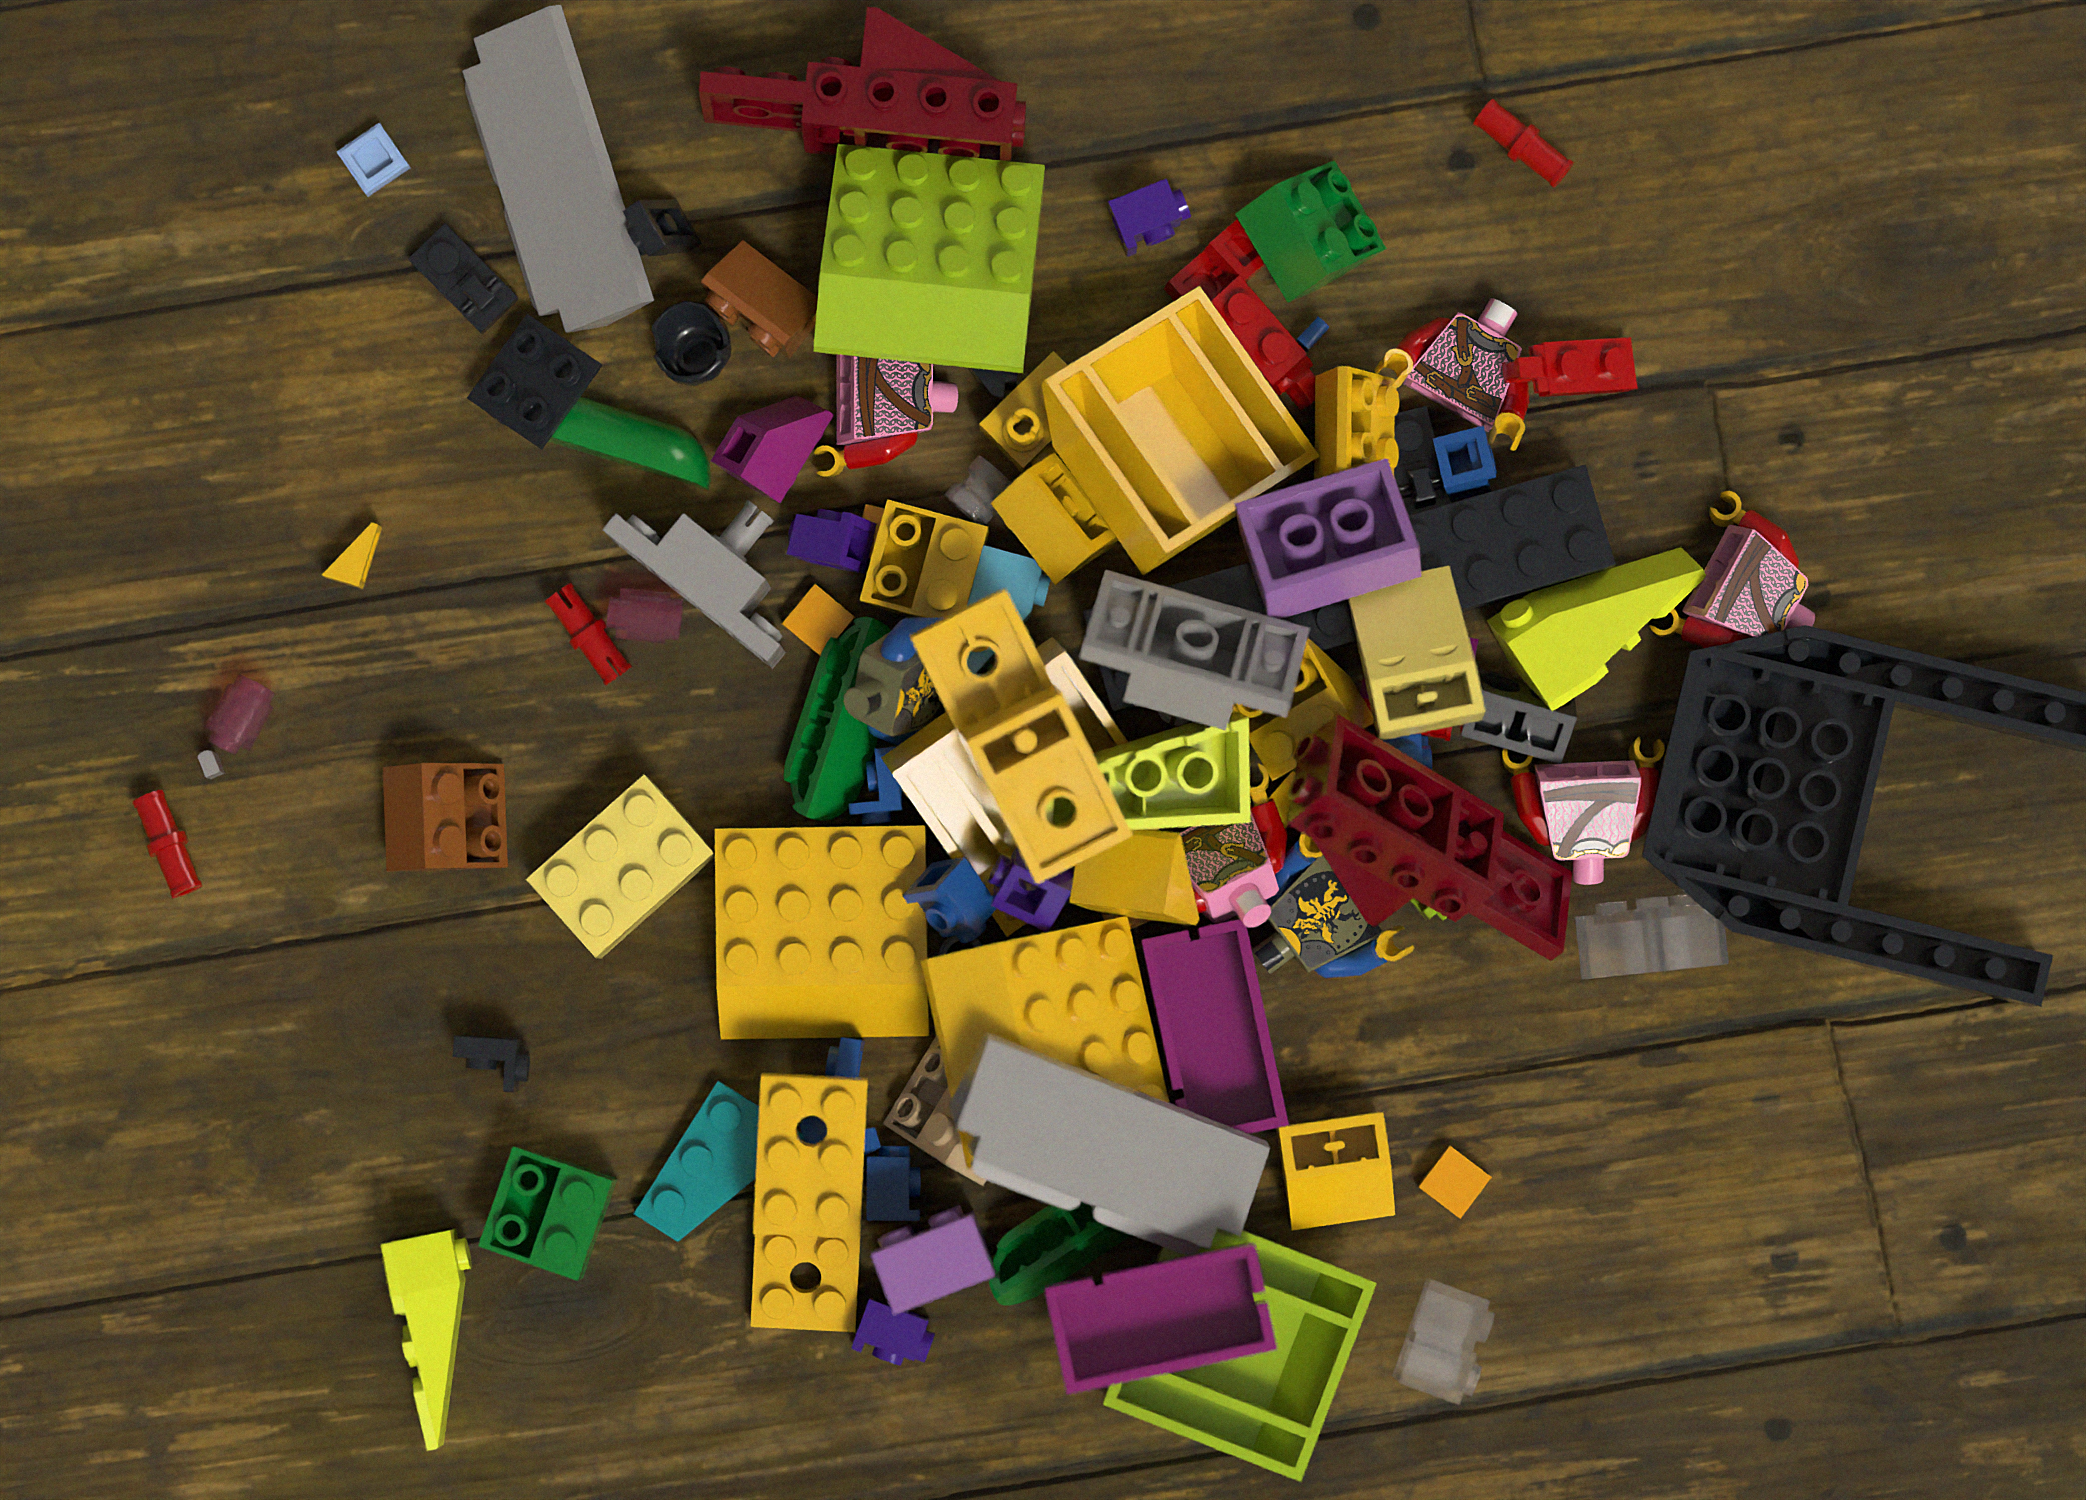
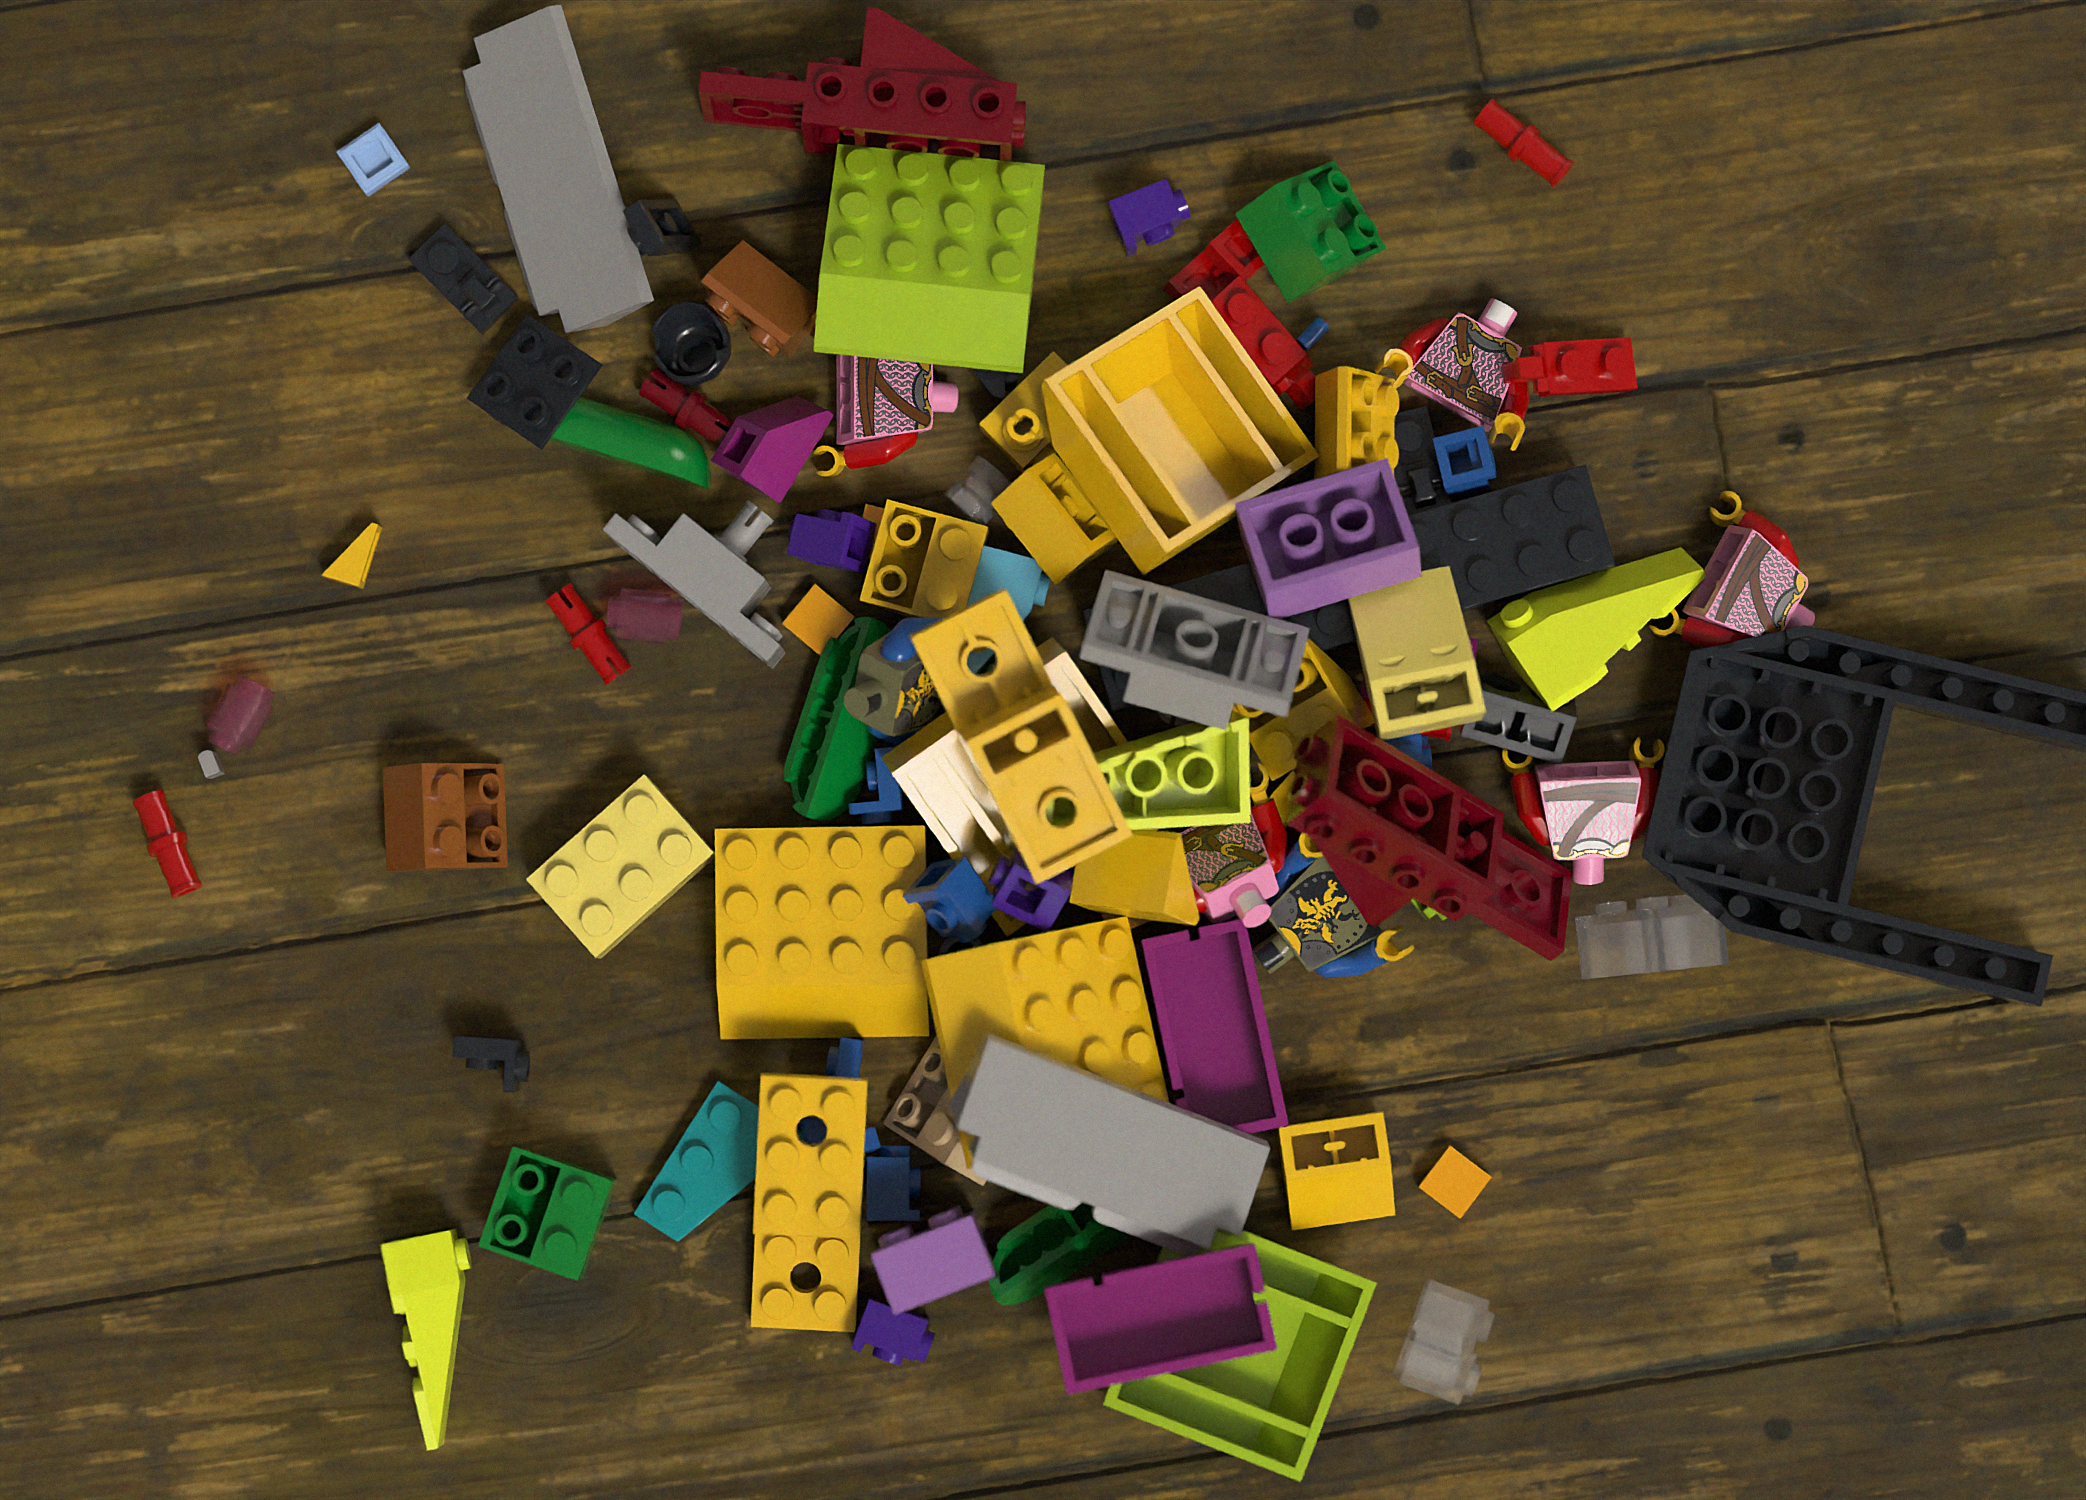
(687, 407): none -> dark red pin

